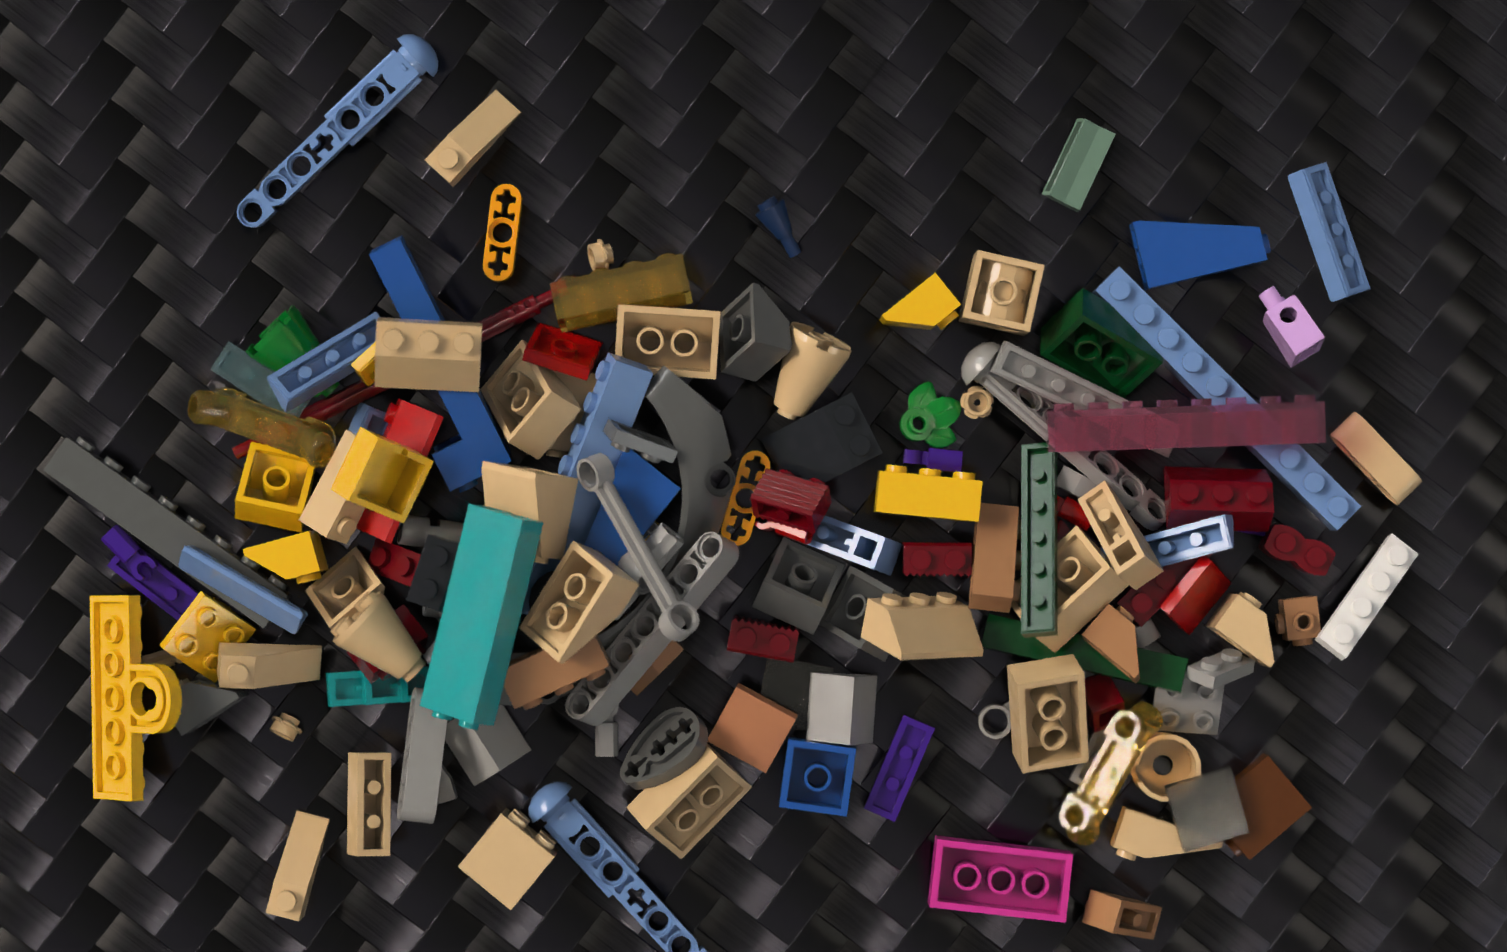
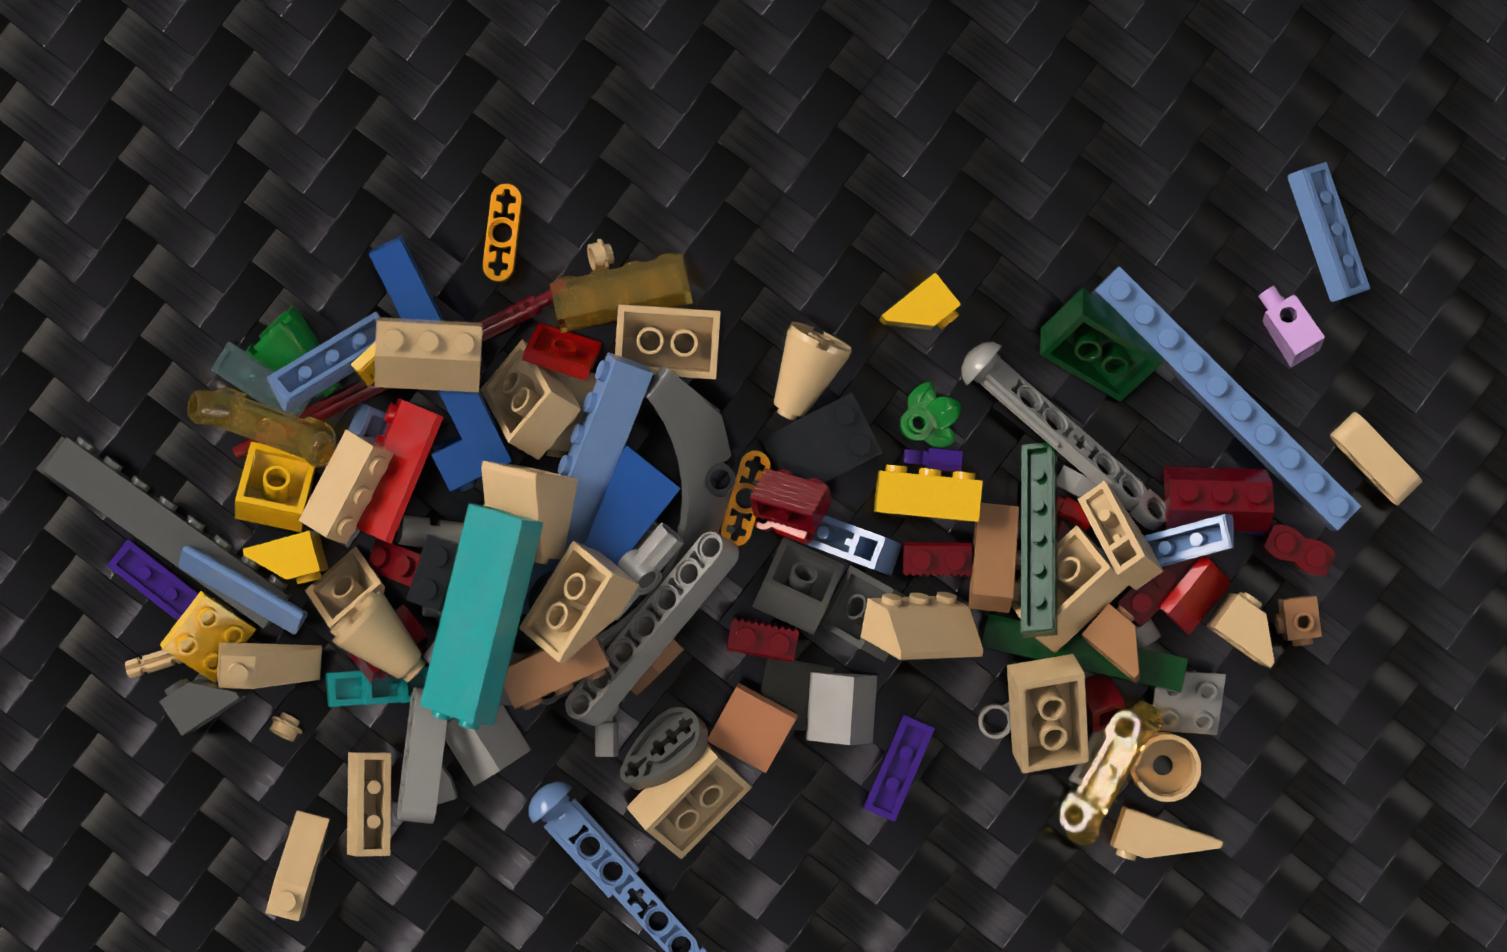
(117, 697): yellow plate -> none
(127, 550): dark purple bar -> none
(382, 475): yellow piece -> none
(399, 70): medium blue piece -> none
(472, 138): tan slope -> none
(509, 857): tan brick -> none
(598, 475): light grey piece -> none
(628, 438): dark grey plate -> none
(752, 335): dark grey slope -> none
(776, 220): dark blue cone -> none
(817, 776): blue brick -> none
(973, 411): tan plate -> none
(1000, 879): dark pink brick -> none
(1001, 293): tan brick -> none
(1052, 381): light grey tile -> none
(1078, 164): sand green piece -> none
(1121, 915): medium nougat slope -> none
(1185, 426): clear pink brick -> none
(1188, 251): blue slope -> none
(1206, 809): clear smoke tile -> none
(1220, 668): light grey plate -> none
(1268, 805): reddish brown brick -> none
(1366, 597): white plate -> none

